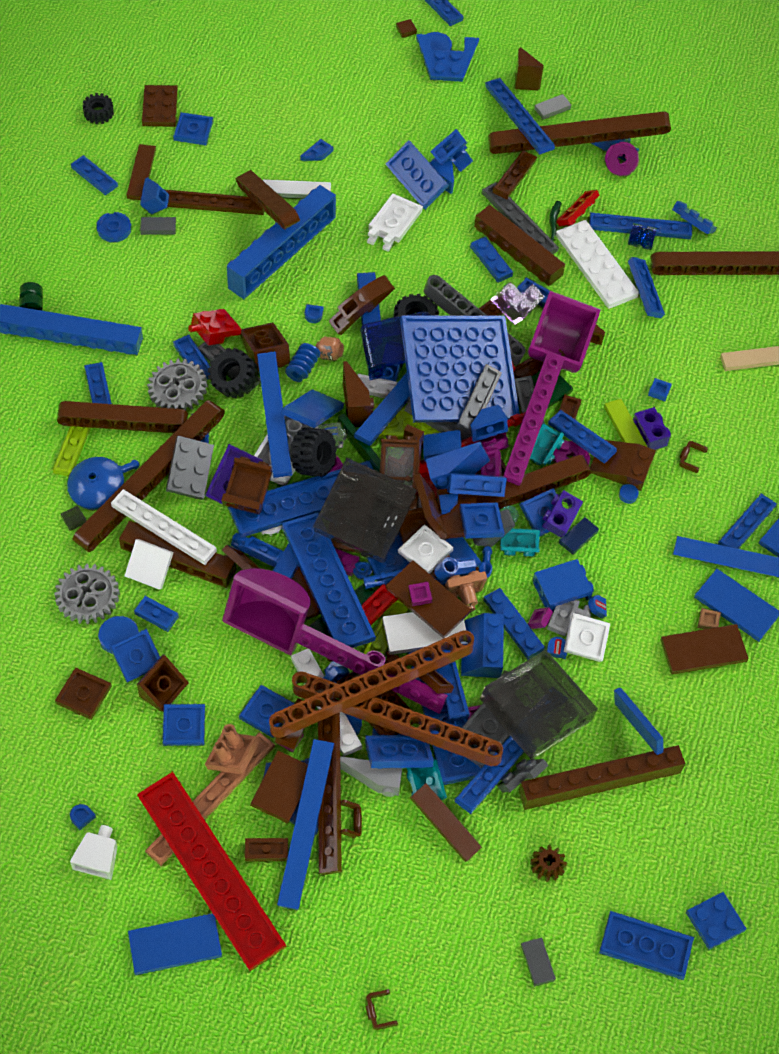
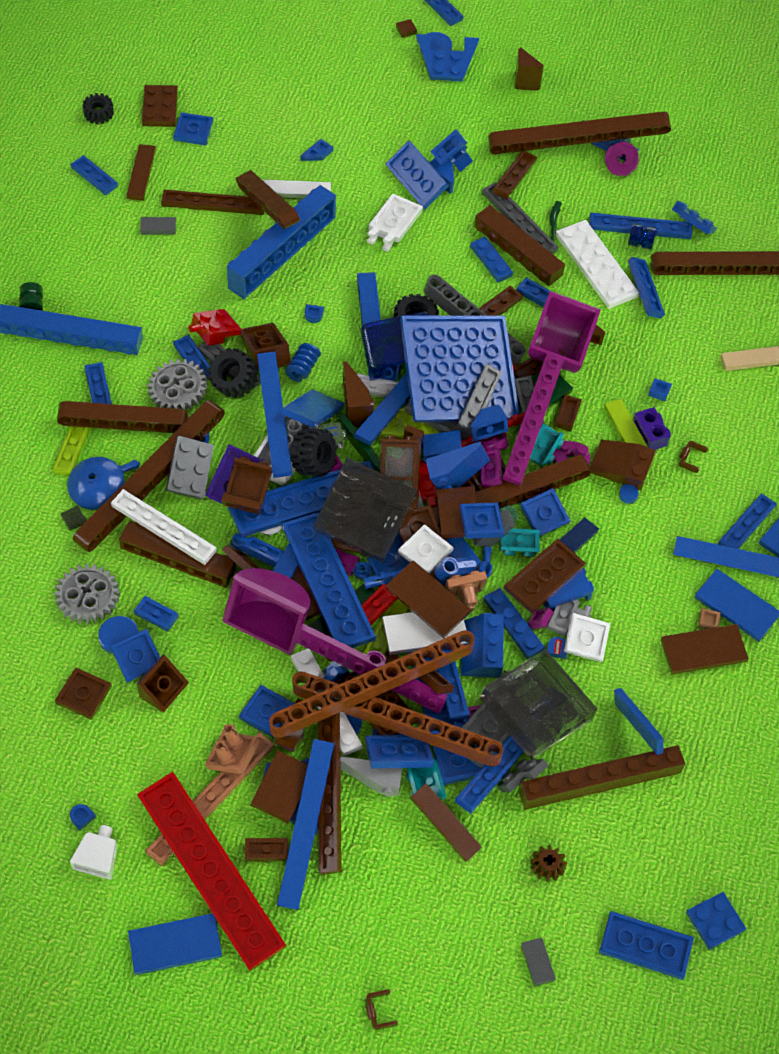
(113, 227): blue tile -> none
(148, 564): white tile -> none
(153, 197): blue slope -> none
(184, 725): blue tile -> none
(330, 348): nougat head -> none
(357, 819): reddish brown piece -> none
(361, 301): reddish brown slope -> none
(420, 594): magenta plate -> none
(430, 506): reddish brown tile -> none
(447, 502): blue tile -> none
(476, 484): blue plate -> none
(517, 304): clear purple brick -> none
(520, 116): blue tile -> none
(544, 576): none -> reddish brown tile
(552, 106): light grey tile -> none
(564, 515): dark purple brick -> none
(578, 208): red plate -> none
(582, 436): blue tile -> none
(598, 606): blue tile -> none

